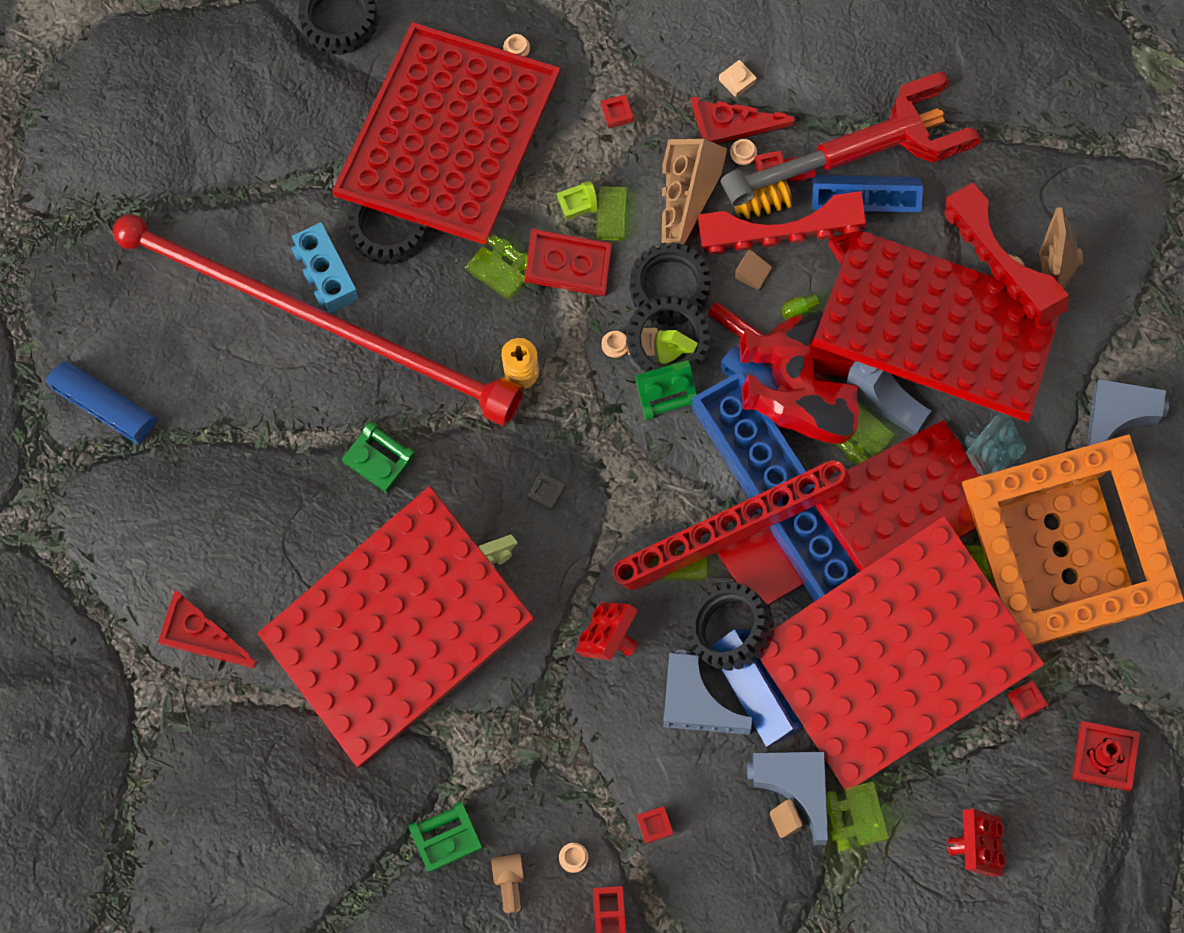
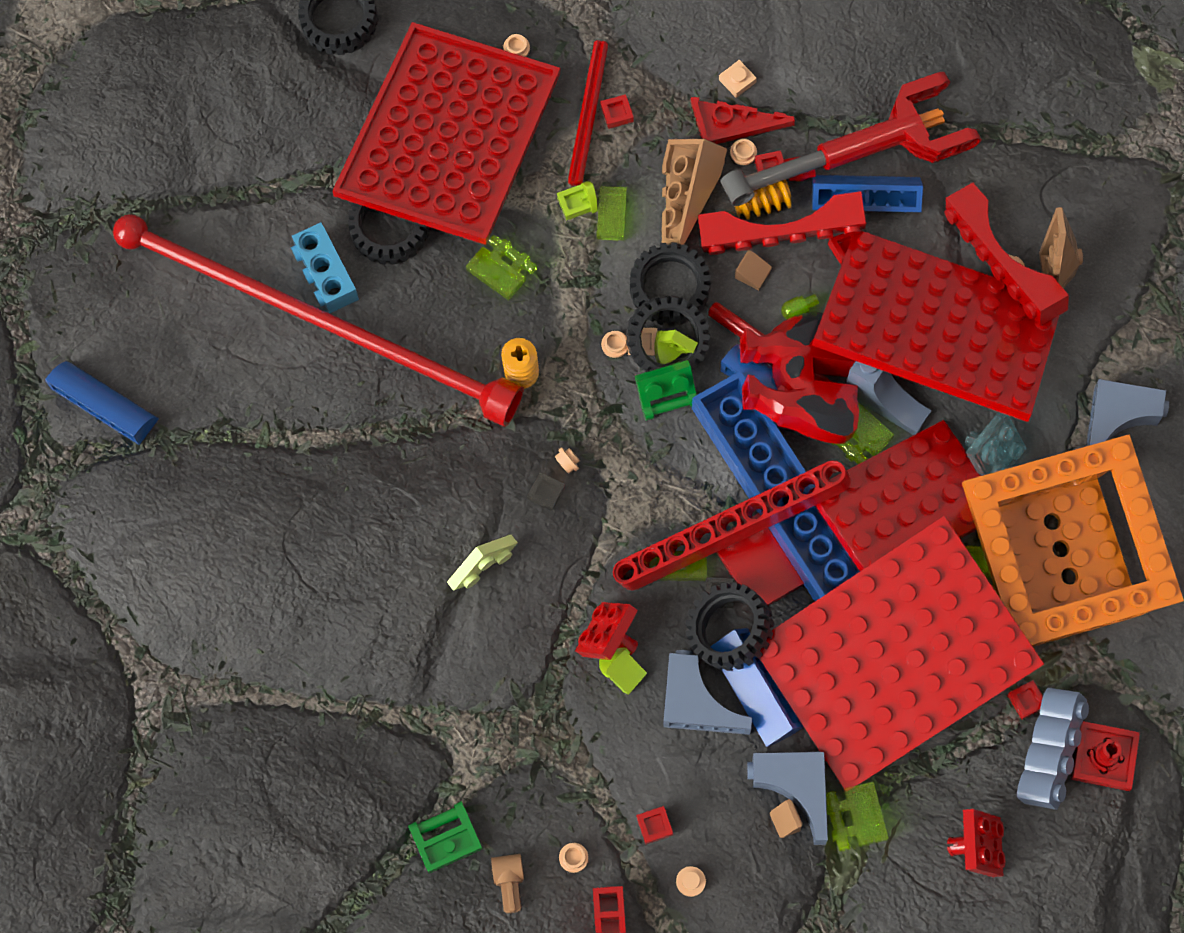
(193, 632): red wing -> none
(372, 463): green plate -> none
(395, 626): red plate -> none
(567, 460): none -> light nougat plate
(568, 262): red tile -> none
(588, 113): none -> red axle
(622, 670): none -> lime tile
(690, 881): none -> light nougat plate
(1052, 747): none -> sand blue brick

